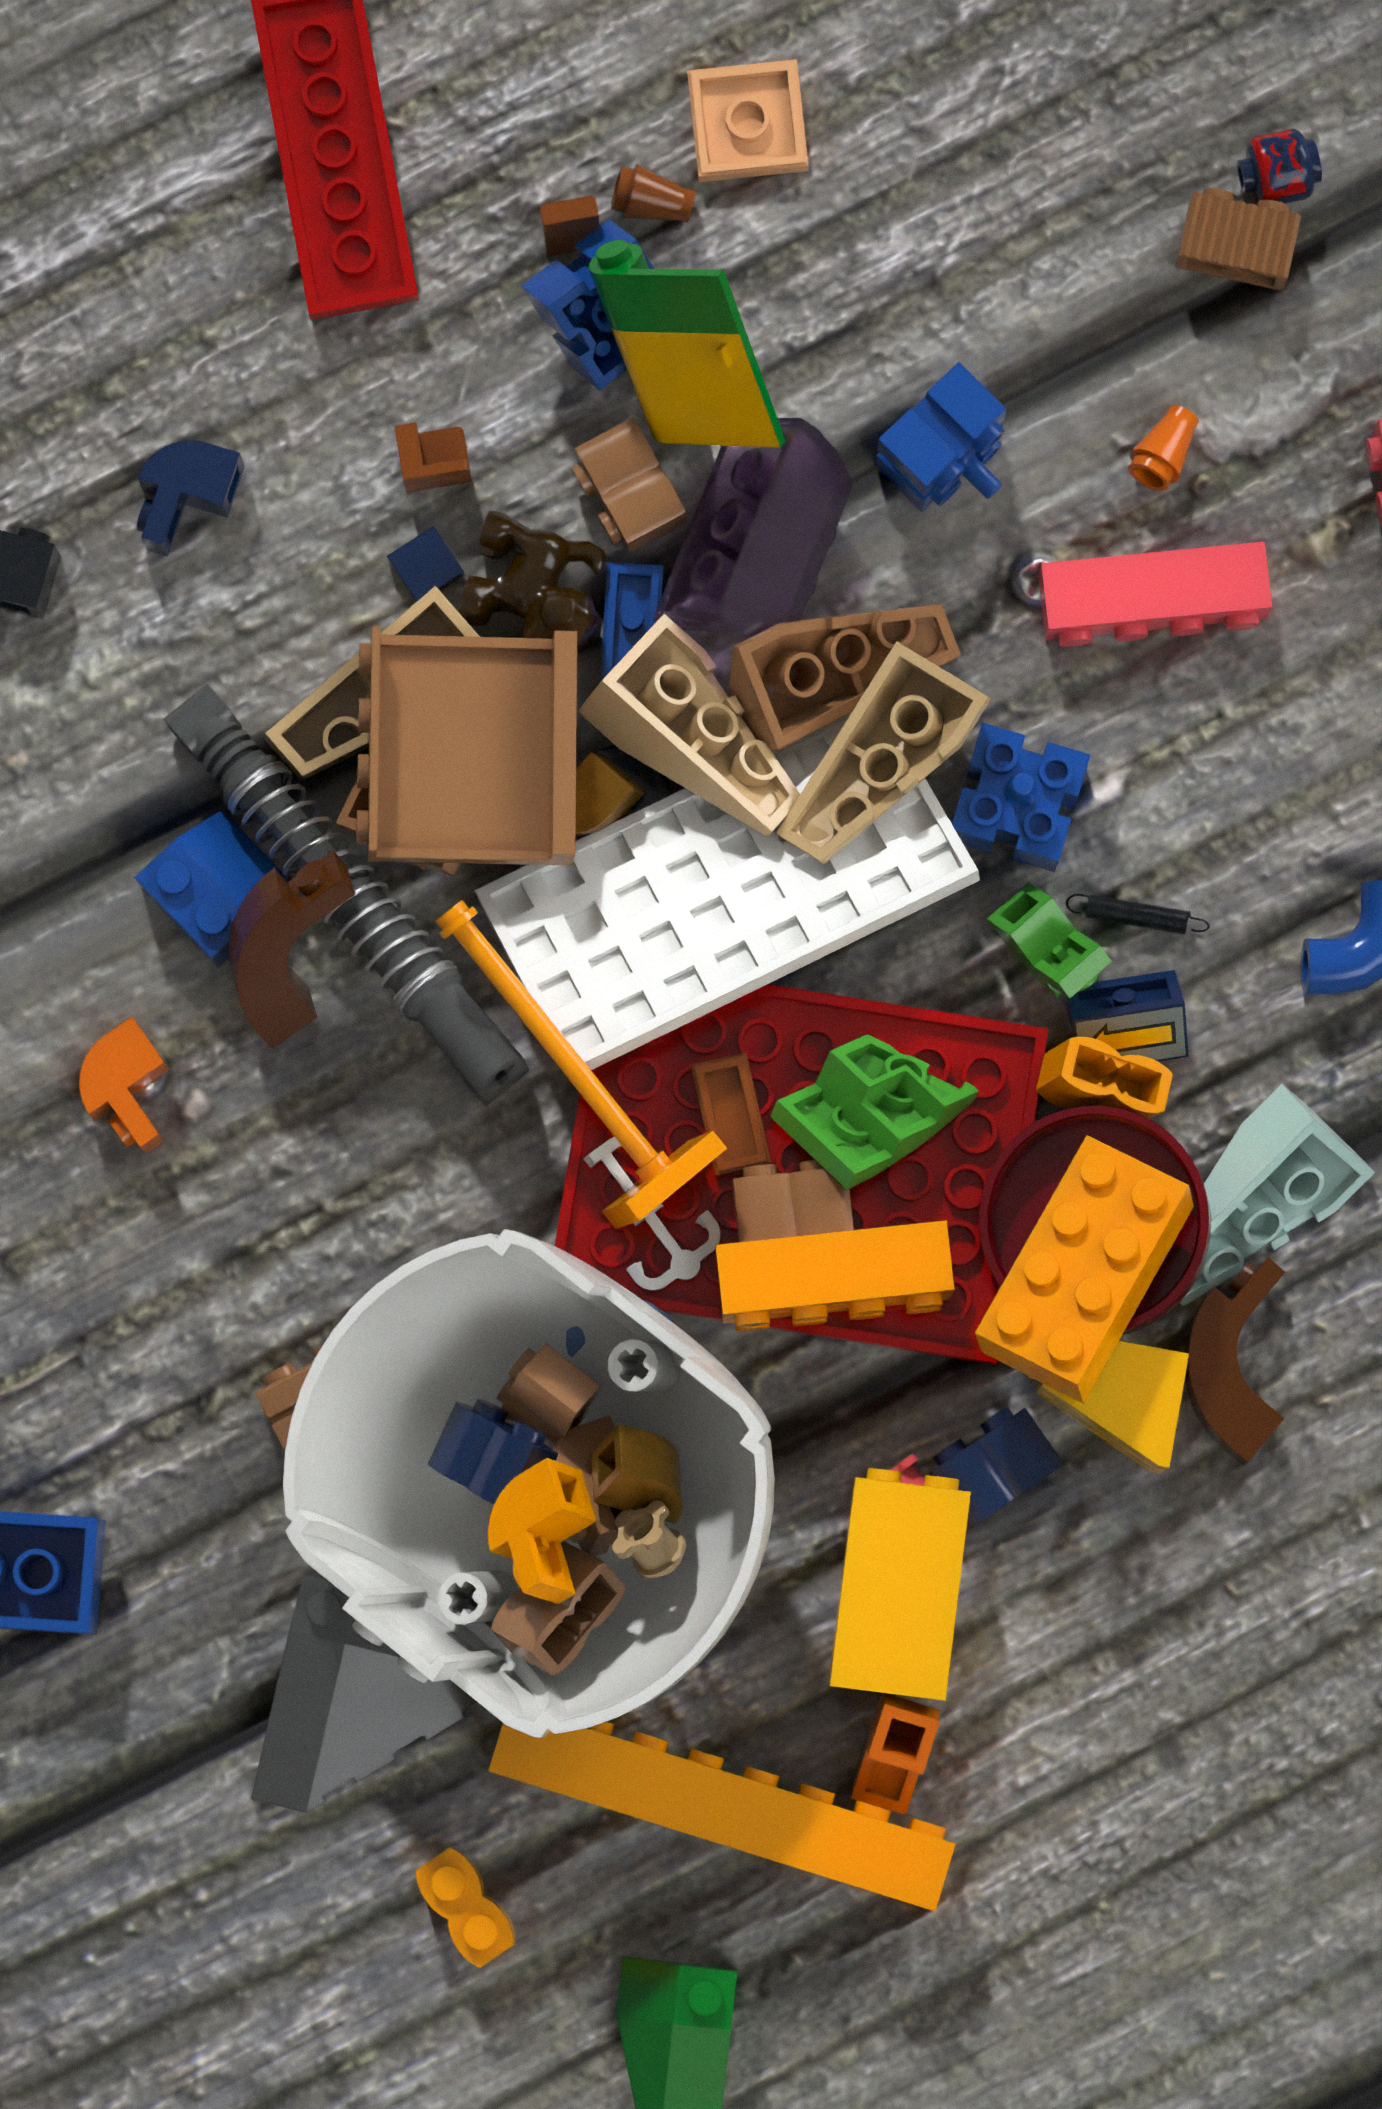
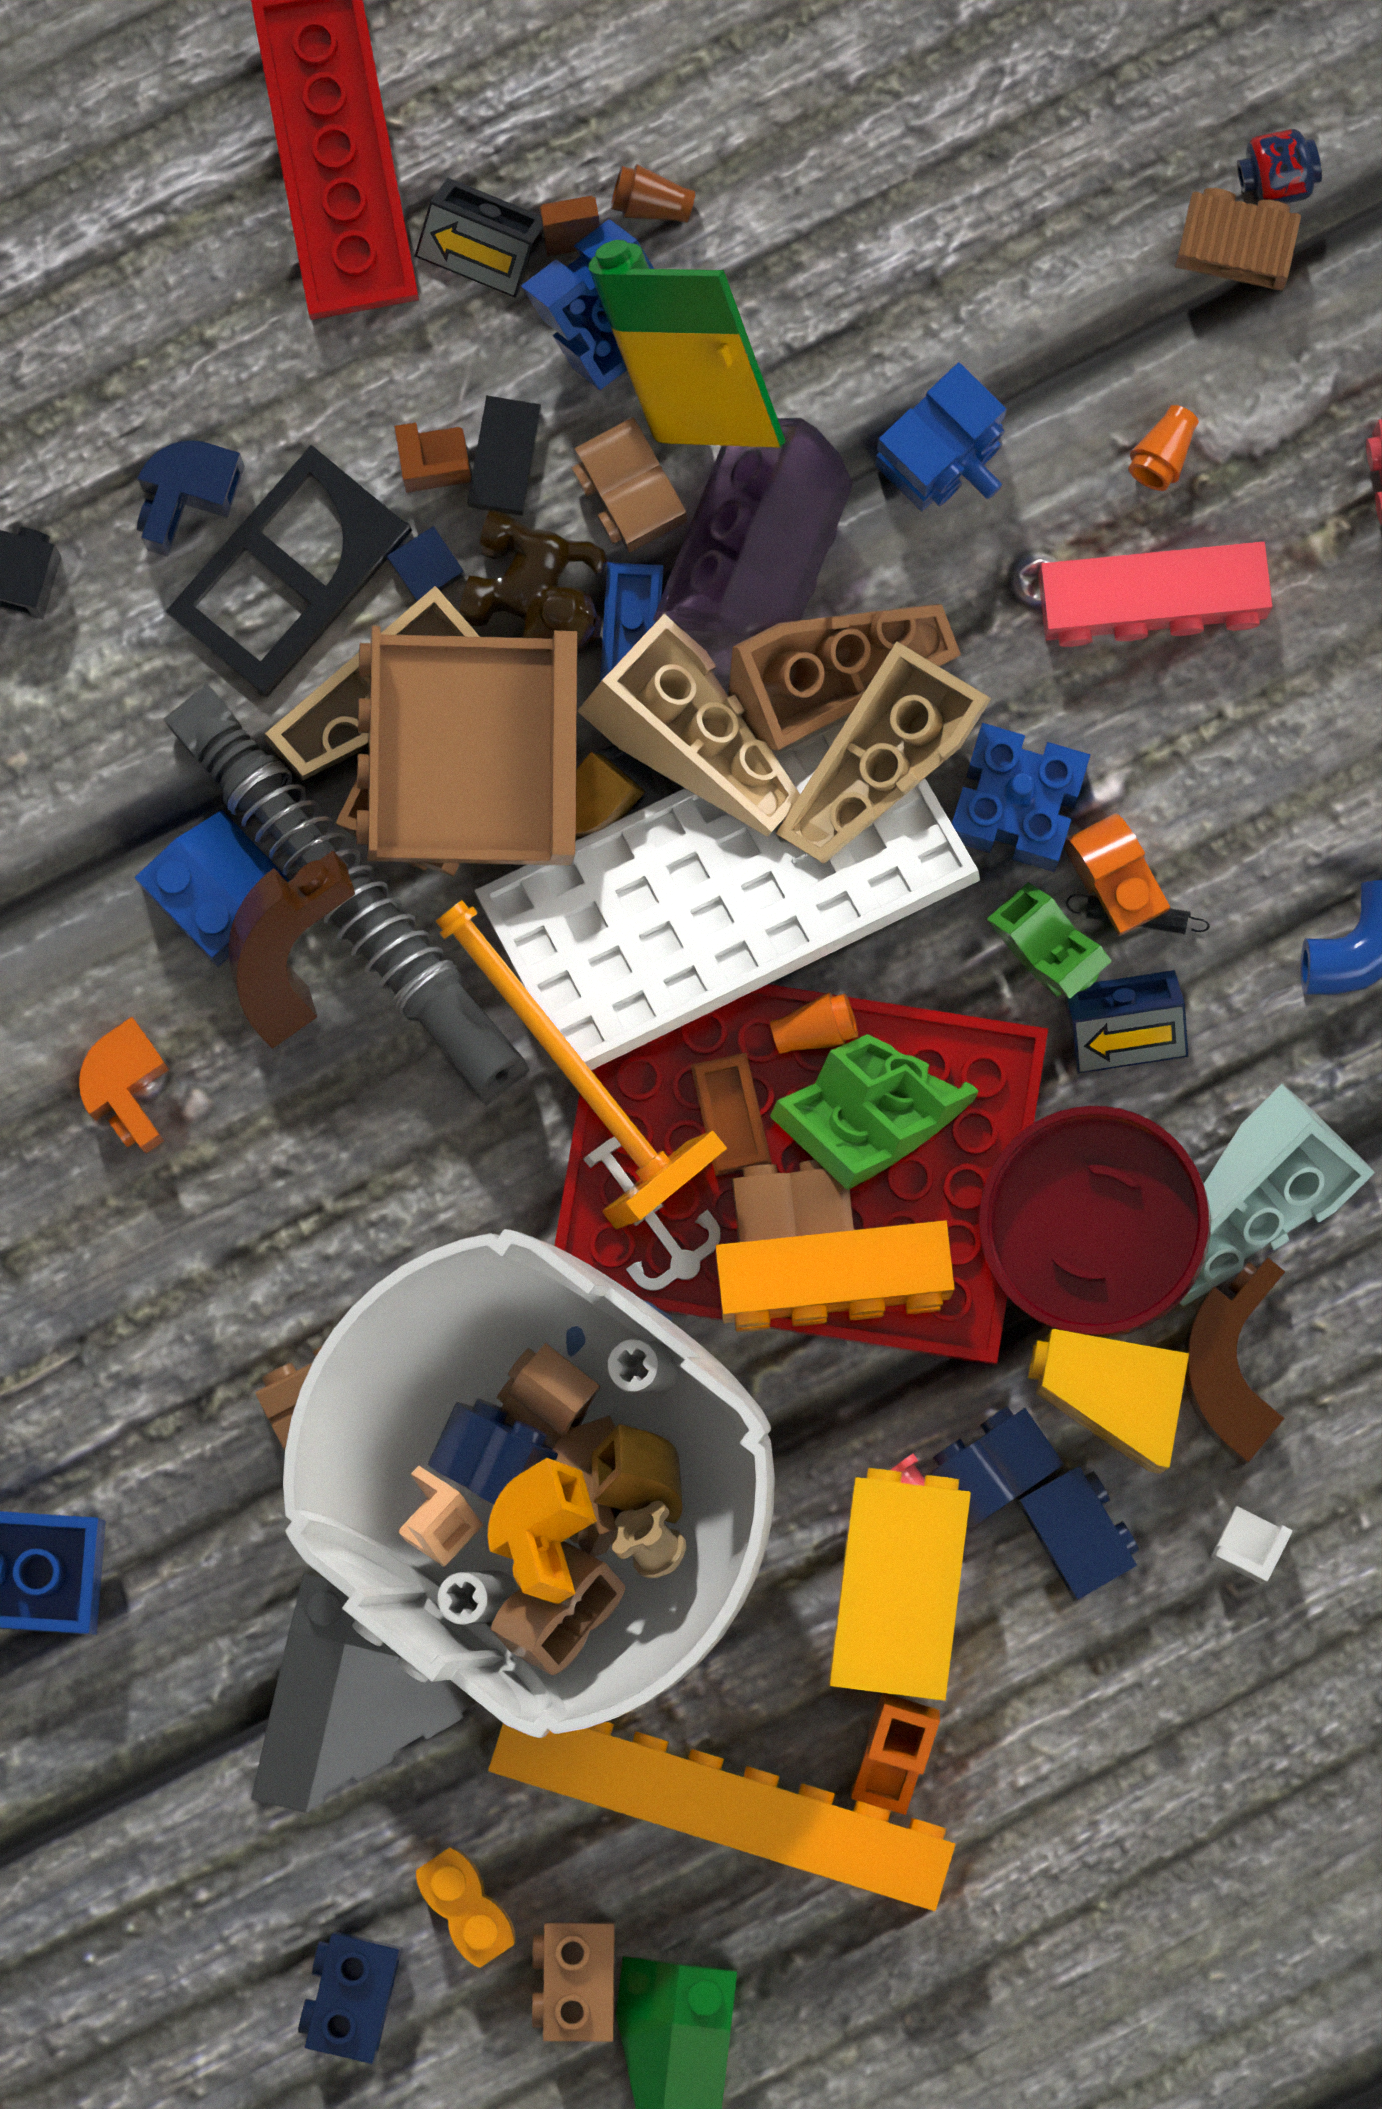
(351, 1996): none -> dark blue brick
(368, 538): none -> black window
(442, 1521): none -> light nougat panel
(479, 236): none -> panel
(504, 455): none -> black tile
(577, 1981): none -> medium nougat brick
(747, 120): light nougat tile -> none
(816, 1025): none -> orange cone
(1079, 1532): none -> dark blue brick
(1085, 1269): light orange brick -> none
(1095, 1074): light orange brick -> none
(1115, 869): none -> orange brick
(1251, 1545): none -> white panel

